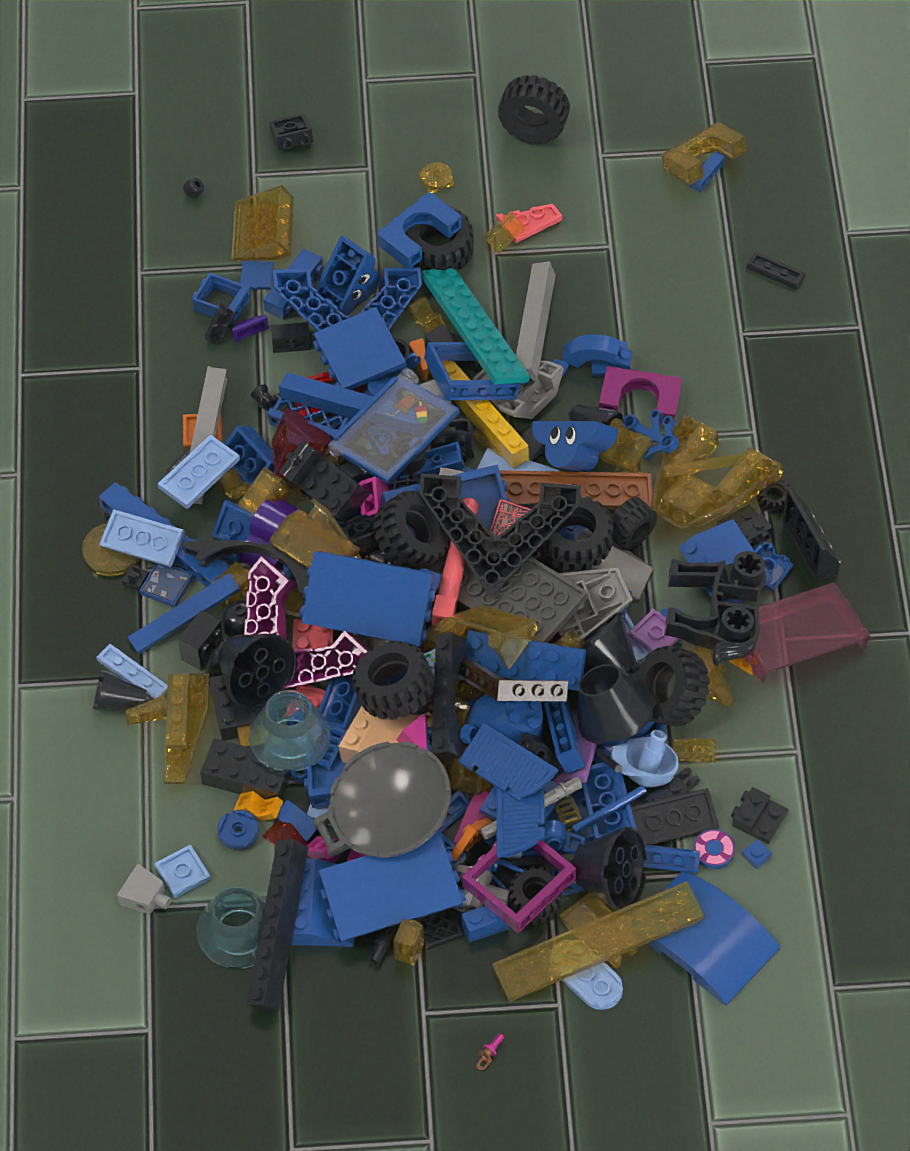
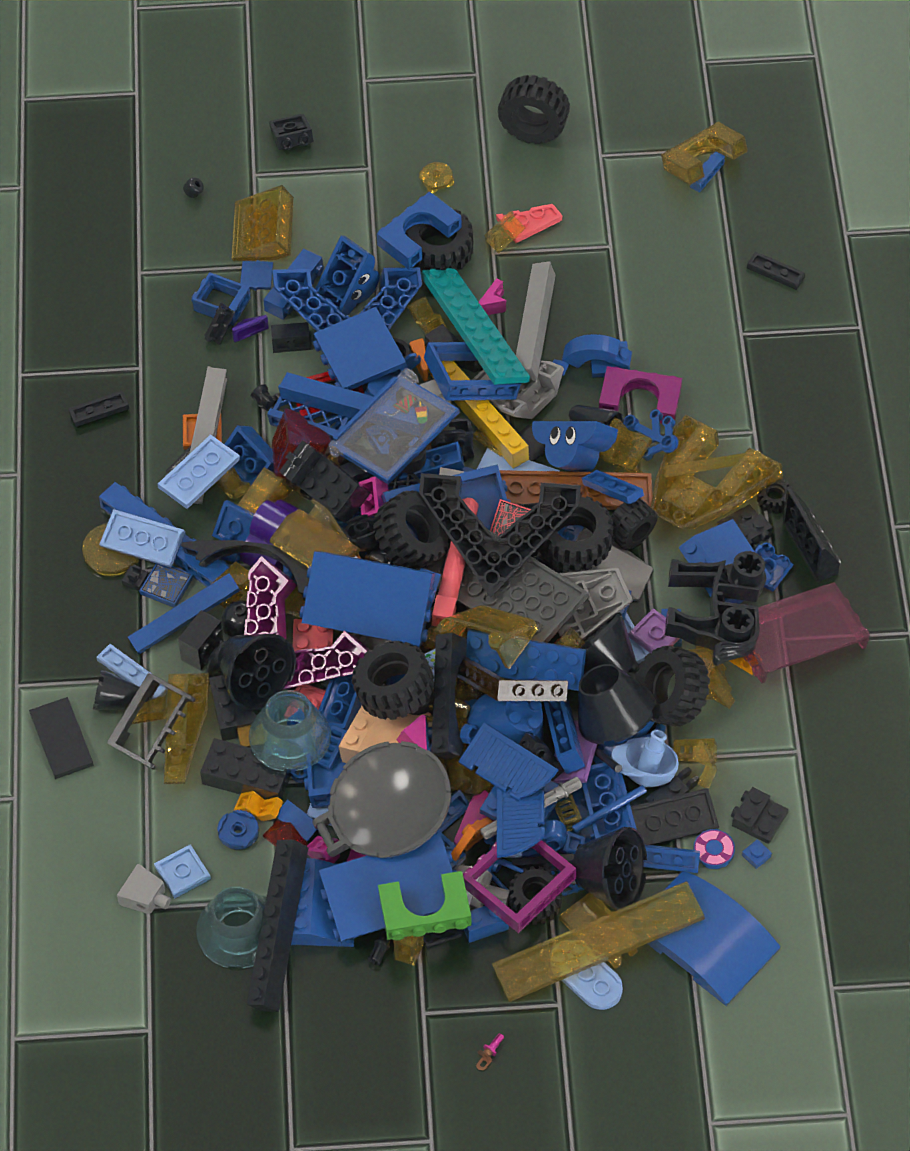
(61, 738): none -> black tile
(98, 408): none -> black plate
(146, 690): none -> hinge
(402, 923): none -> bright green arch
(492, 300): none -> dark pink slope
(613, 487): none -> blue plate
(704, 756): none -> clear yellow slope

